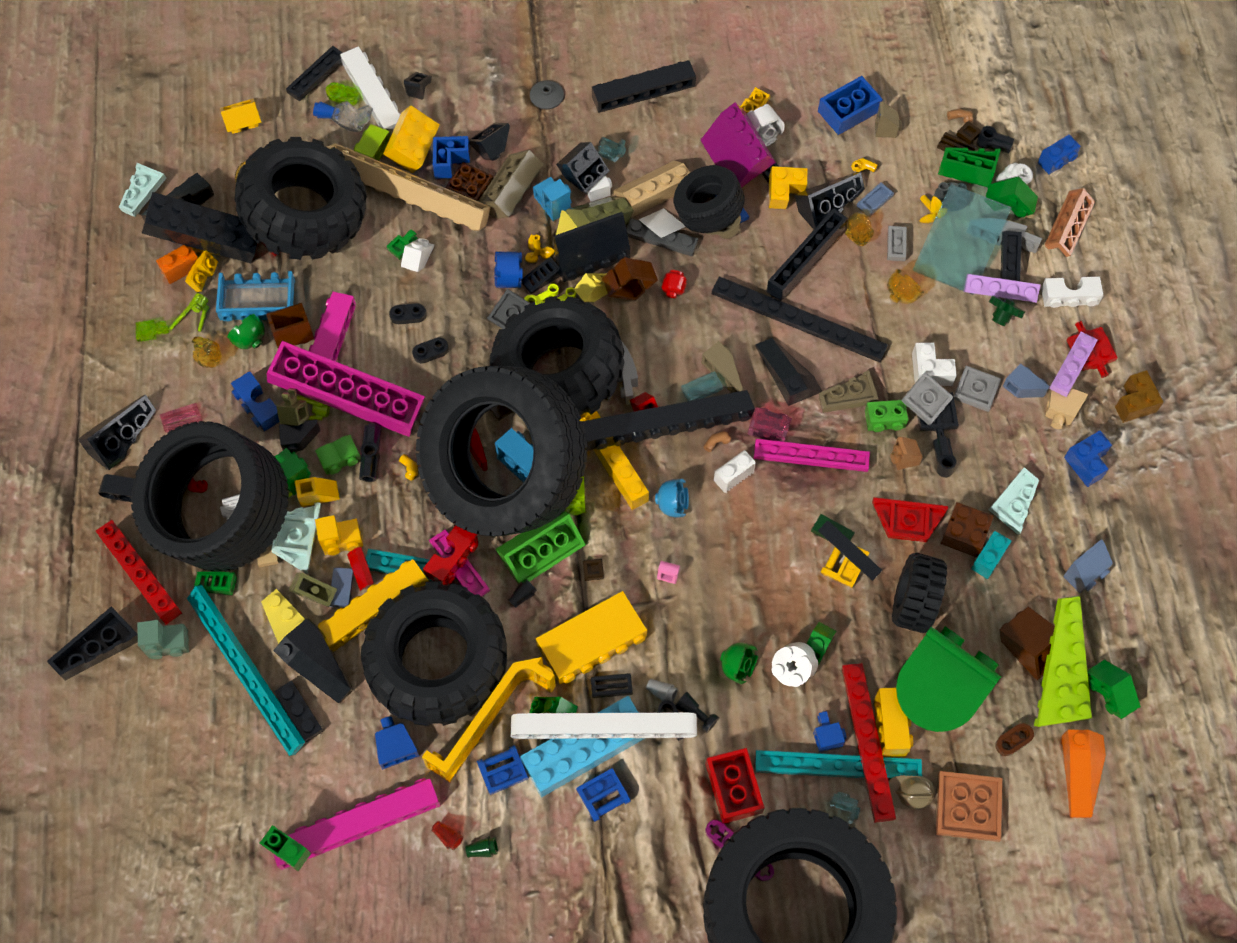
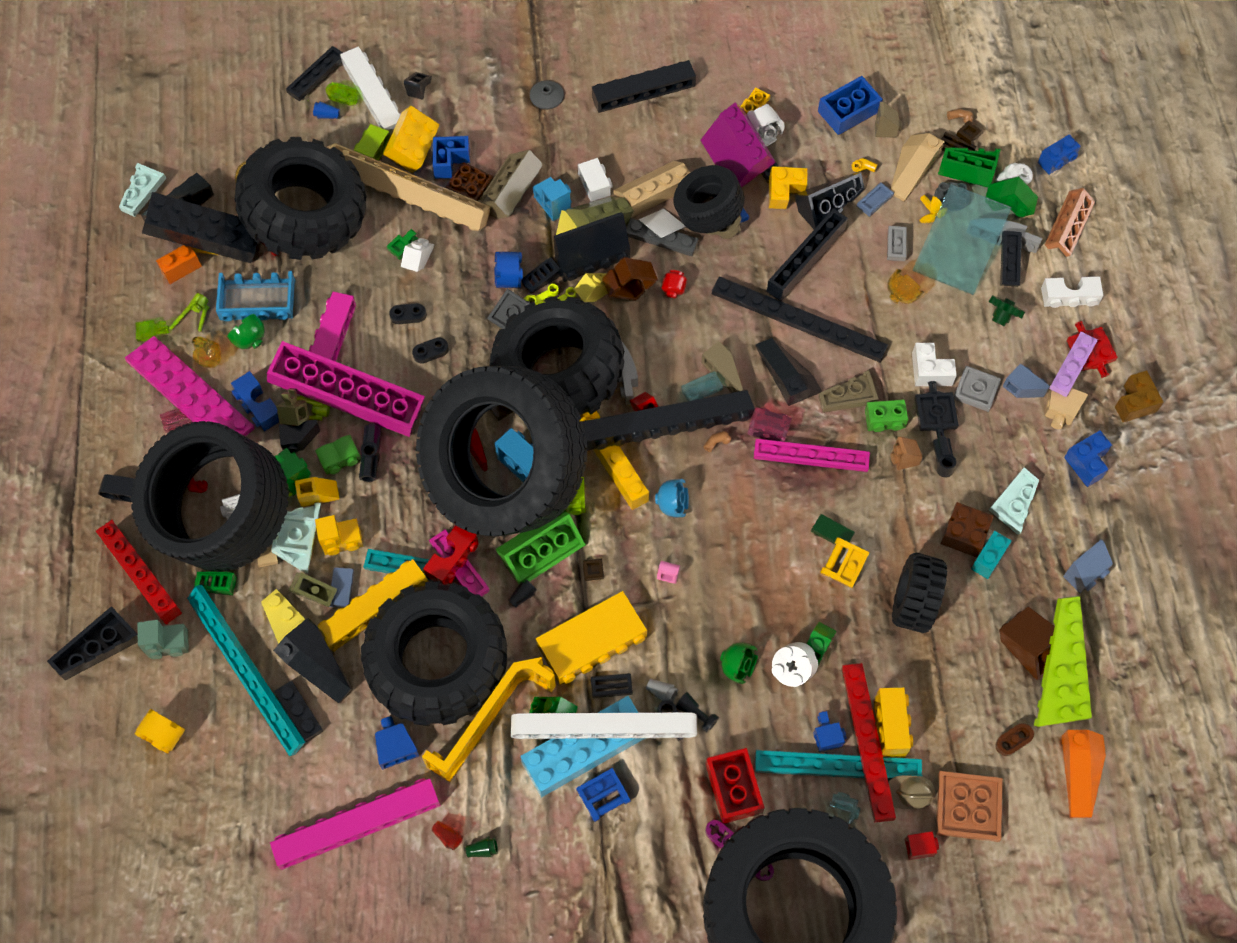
(115, 435): black wedge -> none
(159, 731): none -> yellow brick
(184, 387): none -> dark pink plate
(202, 268): yellow slope -> none
(240, 116): yellow slope -> none
(285, 848): green slope -> none
(290, 325): reddish brown piece -> none
(351, 118): clear brick -> none
(360, 568): red tile -> none
(411, 467): yellow arm -> none
(491, 141): black slope -> none
(503, 776): blue plate -> none
(535, 245): yellow plant -> none
(583, 166): black slope -> none
(611, 149): clear light blue bracket -> none
(734, 471): white brick -> none
(851, 551): black sticker -> none
(859, 229): clear yellow head -> none
(908, 519): red wing -> none
(914, 162): none -> tan wedge
(921, 845): none -> red brick
(927, 398): light grey tile -> none
(943, 682): green plate -> none
(990, 138): black piece -> none
(1001, 288): lavender plate -> none
(1116, 688): green brick -> none

